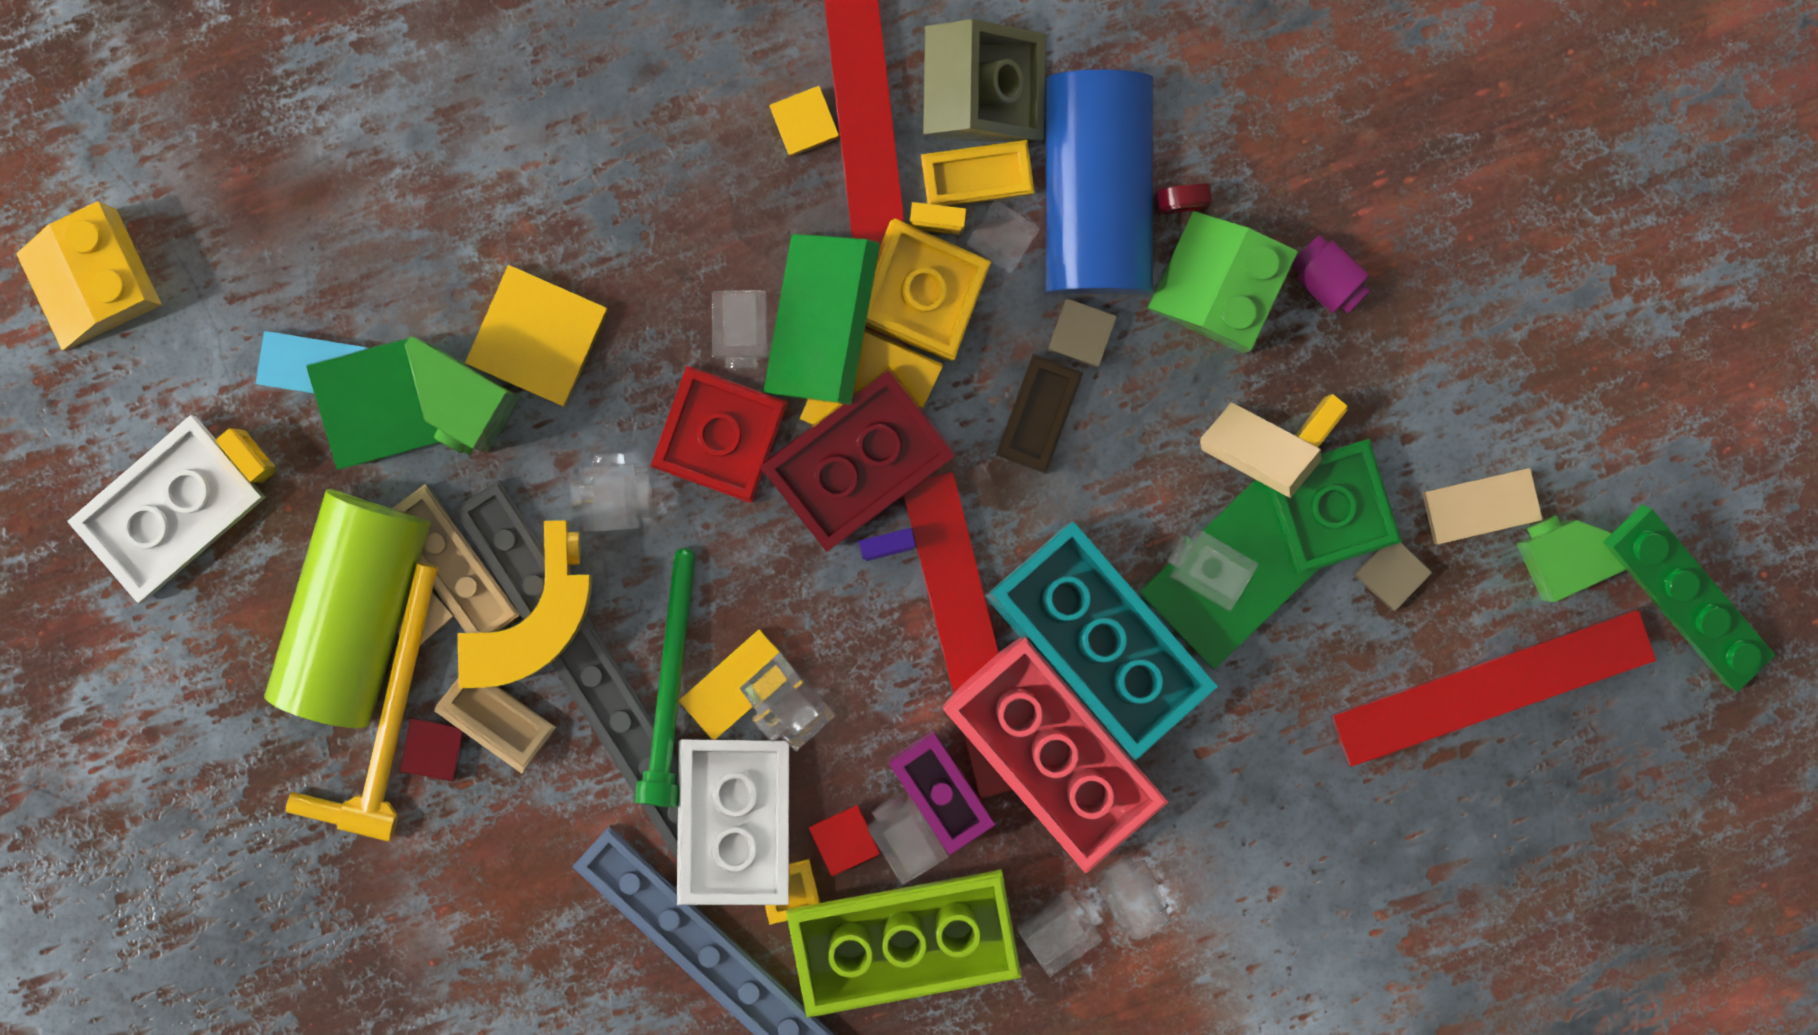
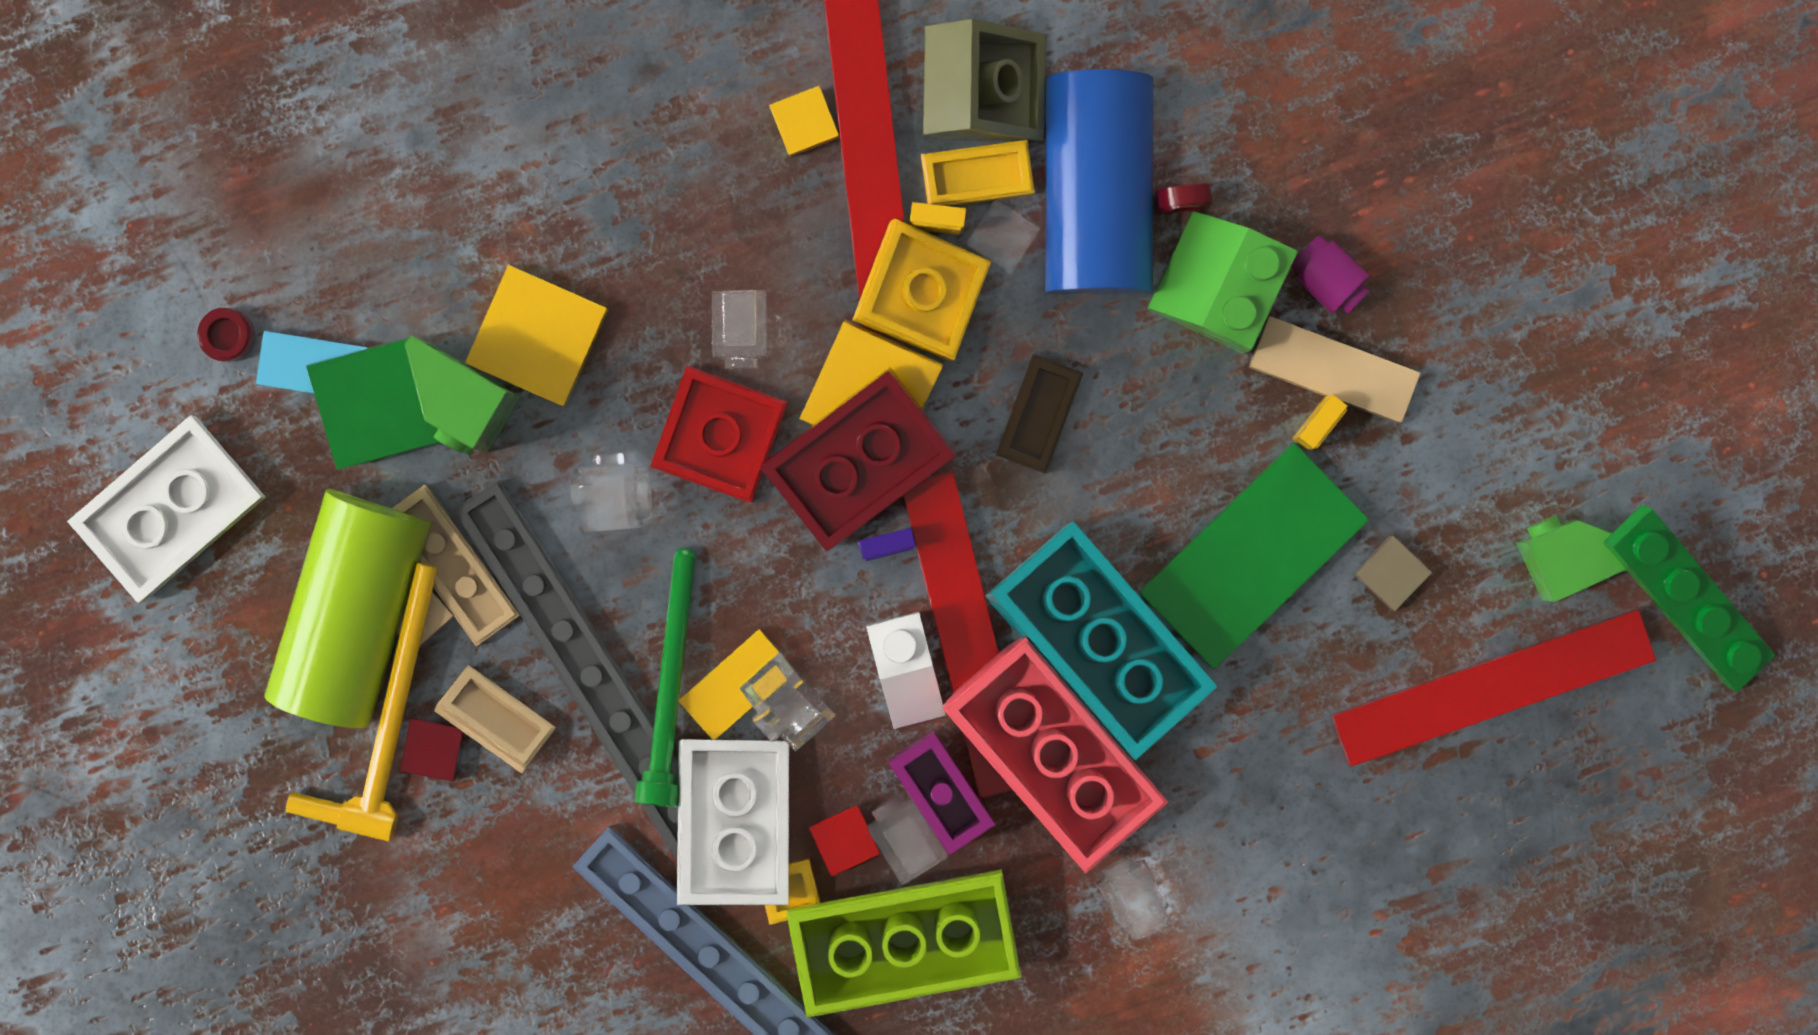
(87, 275): yellow slope -> none
(226, 335): none -> dark red tile
(246, 455): yellow tile -> none
(544, 635): yellow arch -> none
(821, 318): green tile -> none
(905, 670): none -> white slope
(1061, 931): clear brick -> none
(1081, 333): dark tan tile -> none
(1211, 569): clear brick -> none
(1261, 449): tan tile -> none
(1334, 369): none -> tan tile
(1337, 510): green tile -> none
(1482, 506): tan tile -> none

